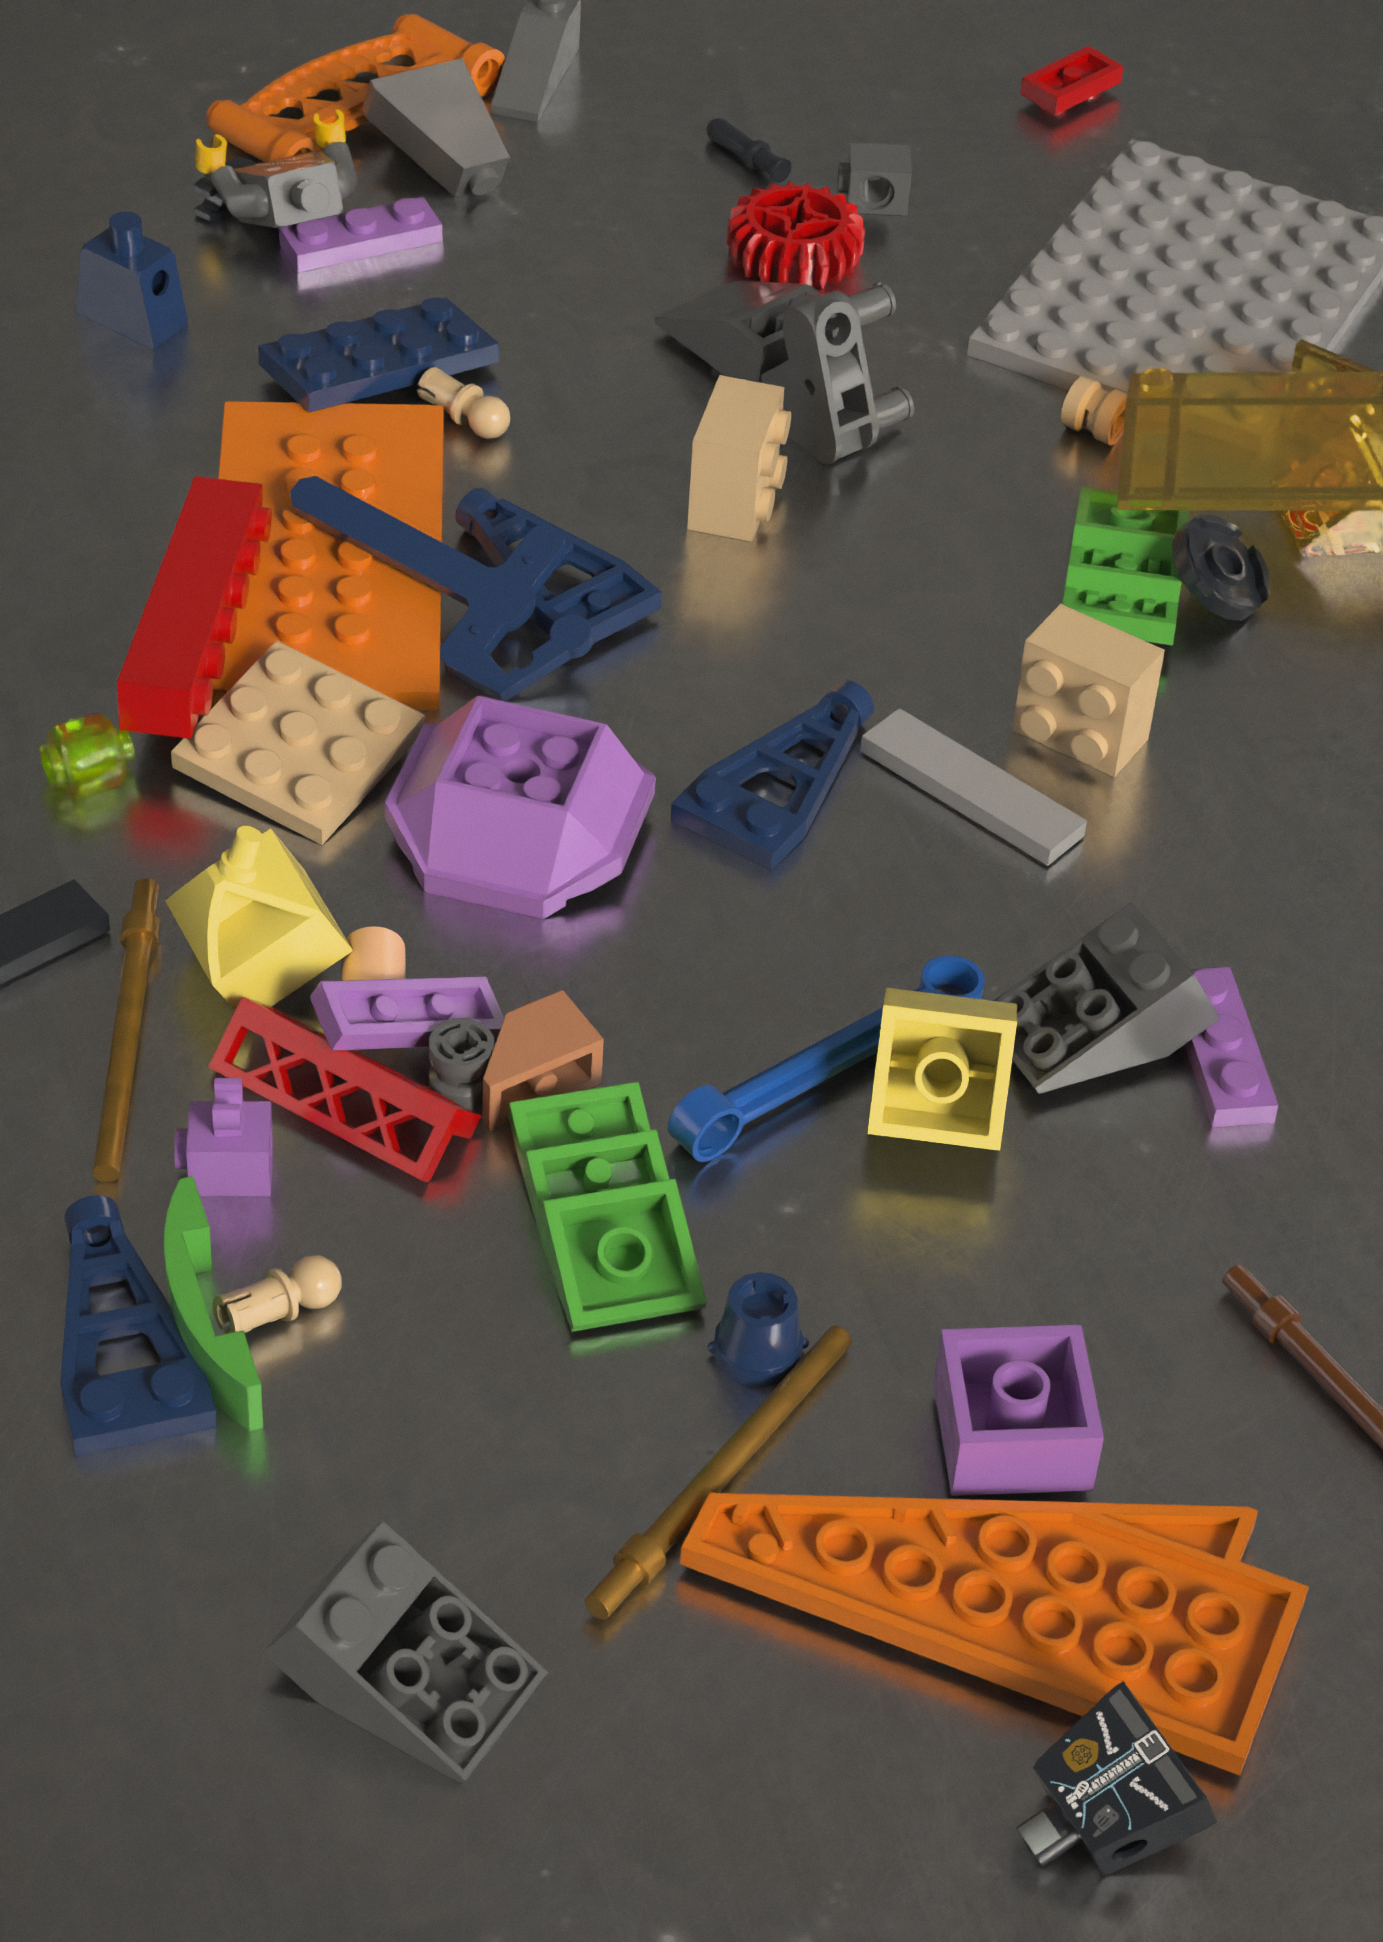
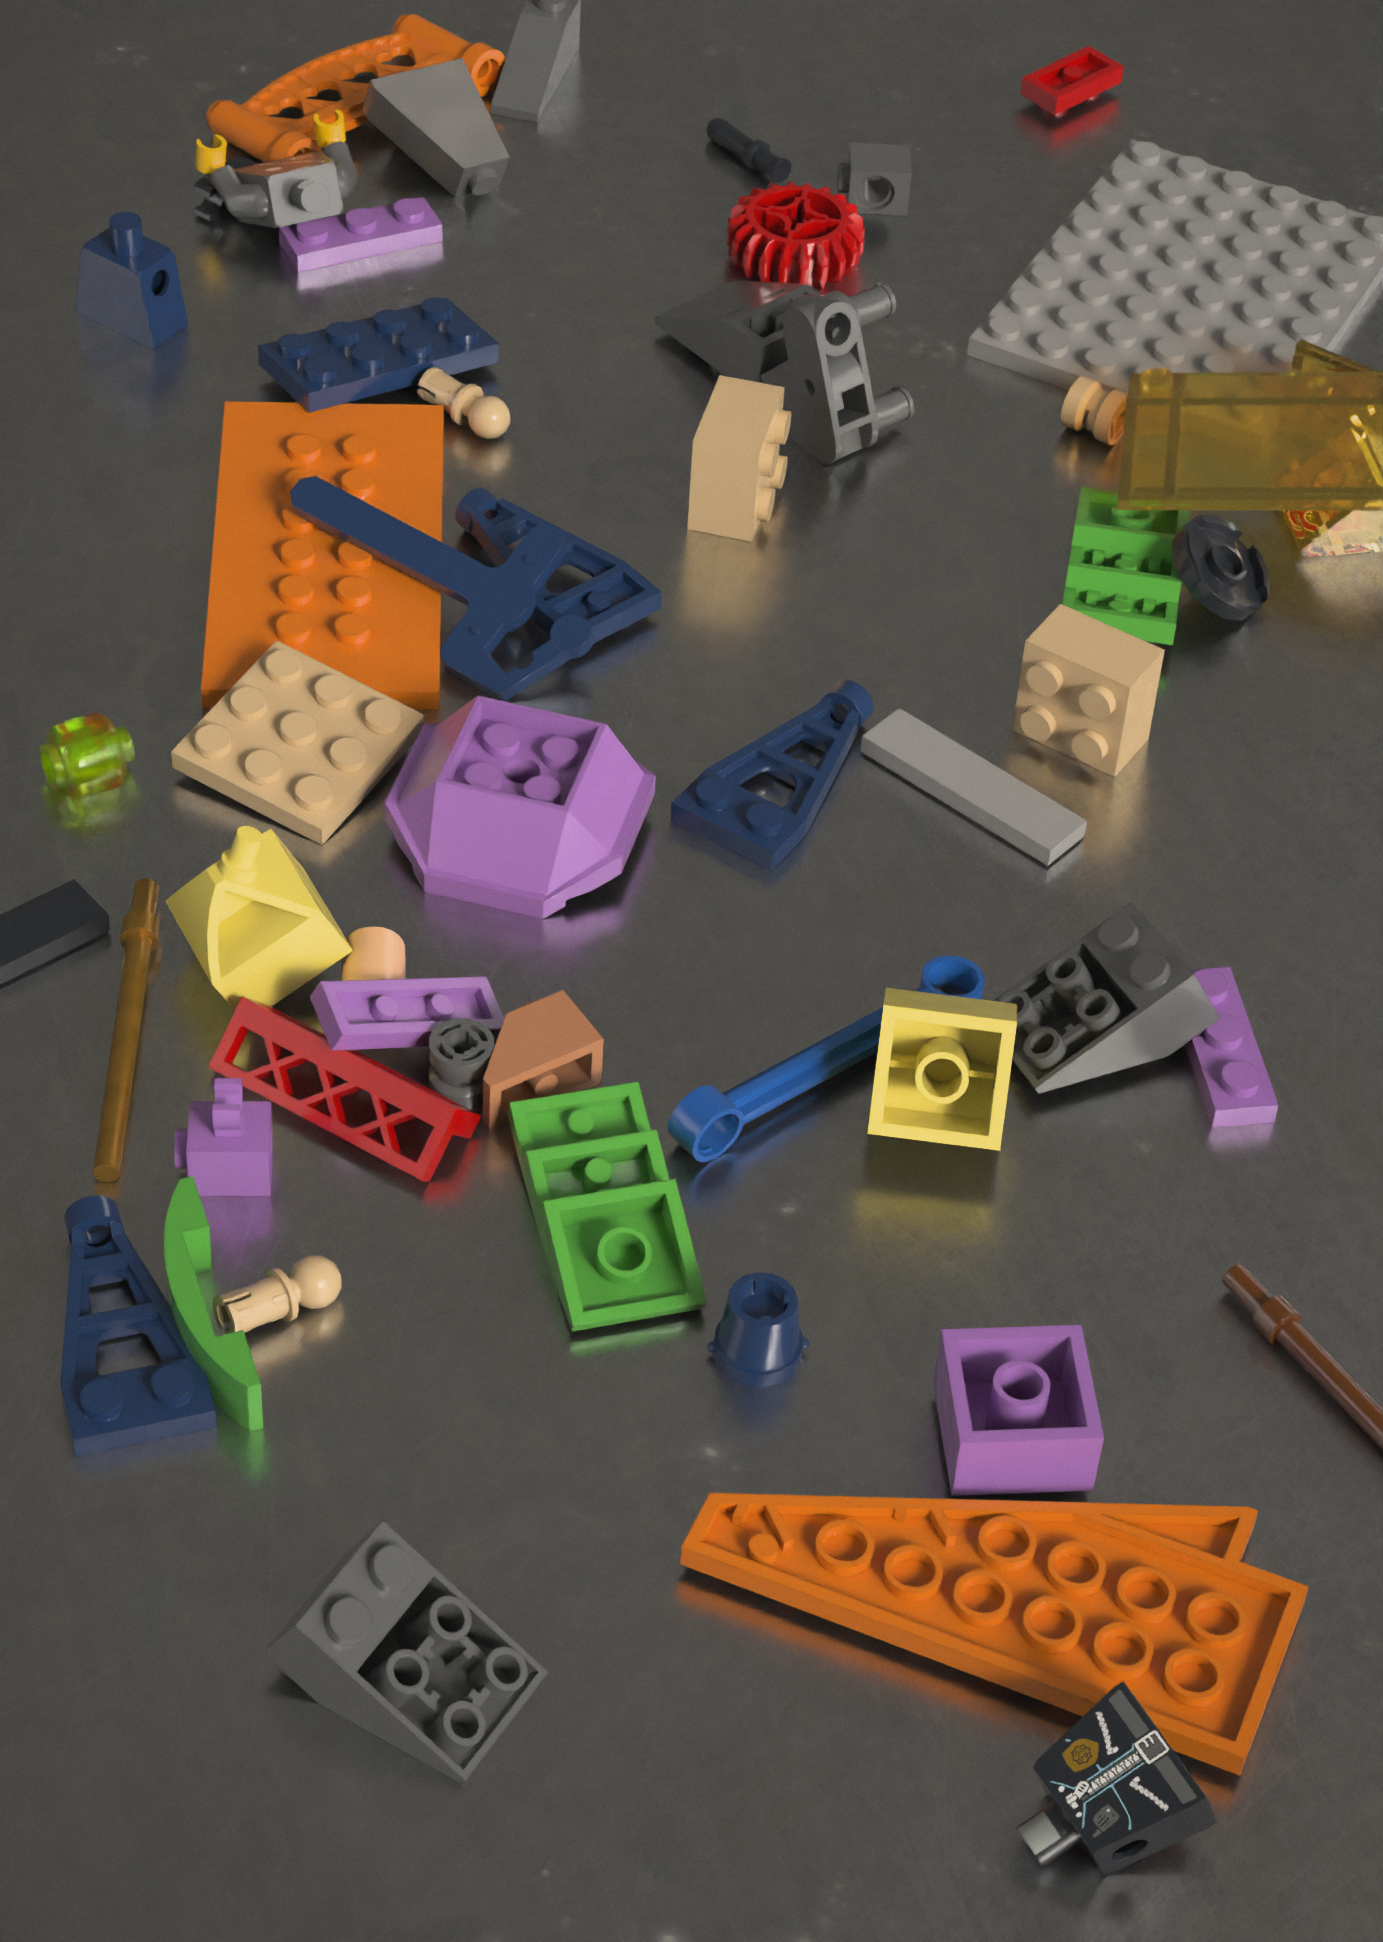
(193, 608): red brick -> none
(644, 1553): pearl gold bar -> none

